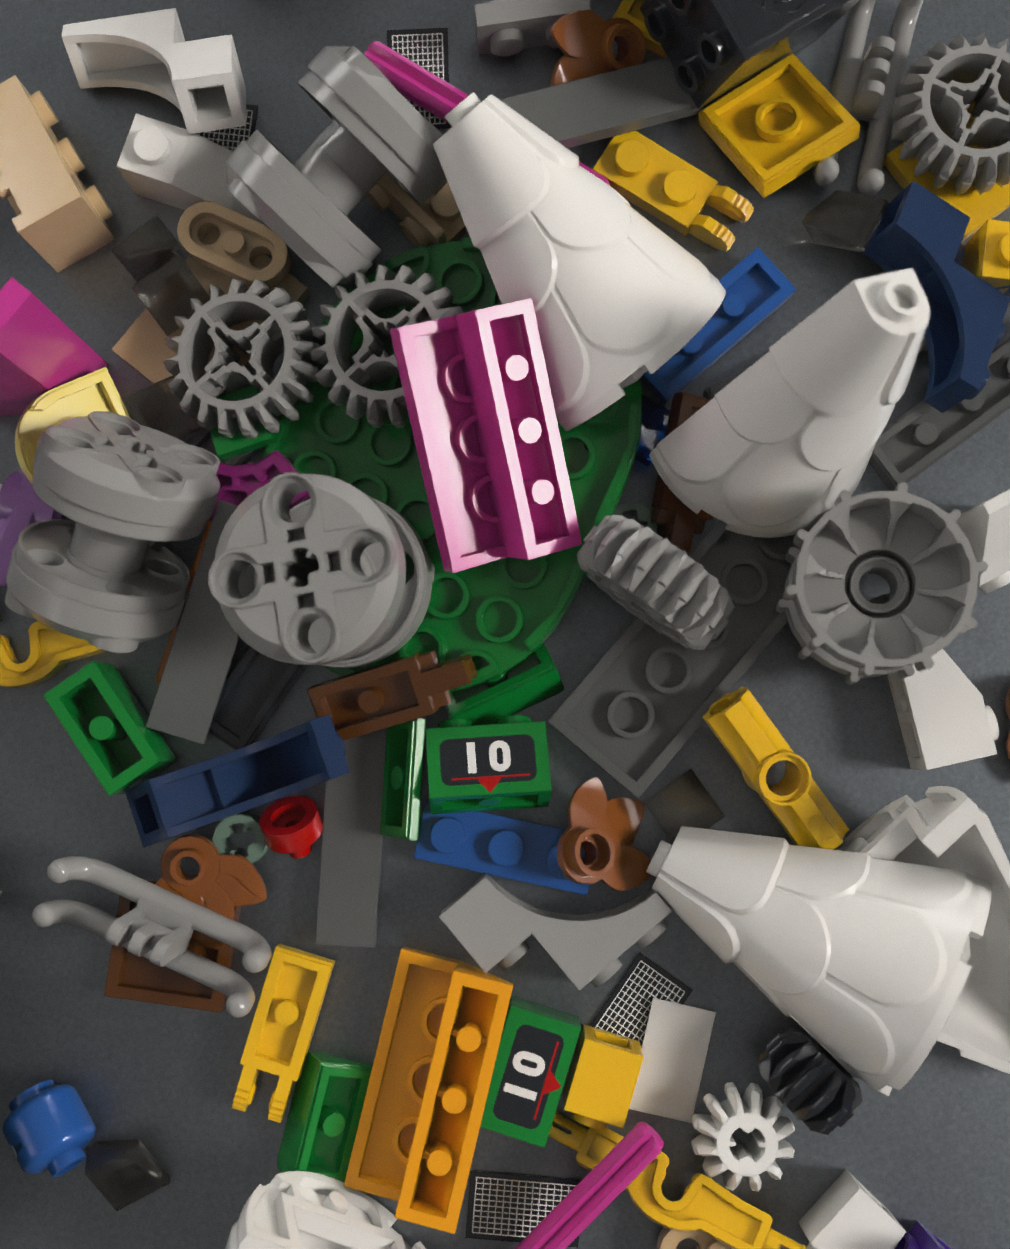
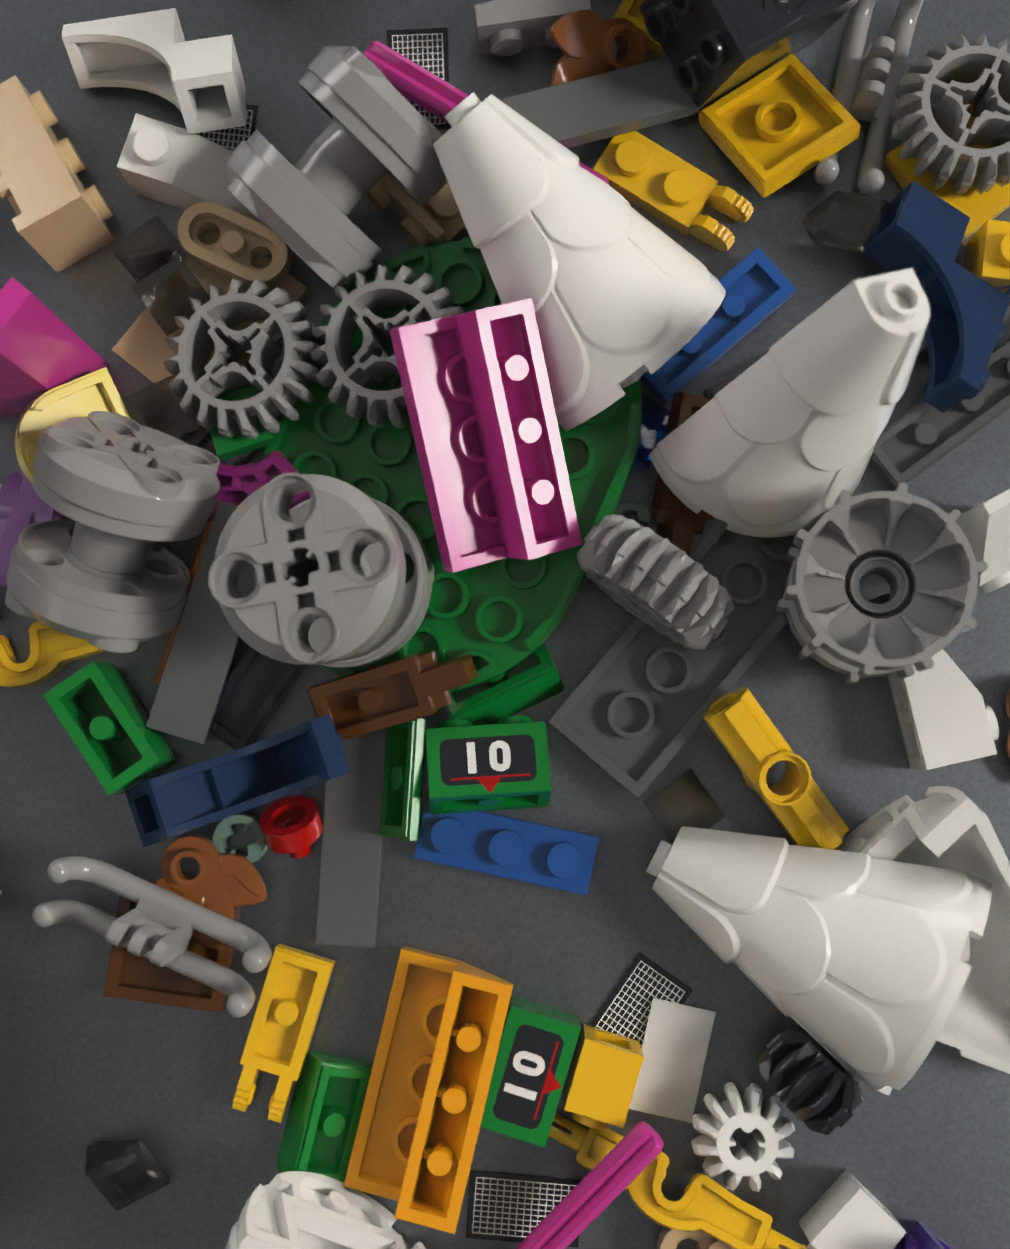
(48, 1128): blue head -> none
(585, 945): light grey arch -> none
(607, 834): dark orange plate -> none

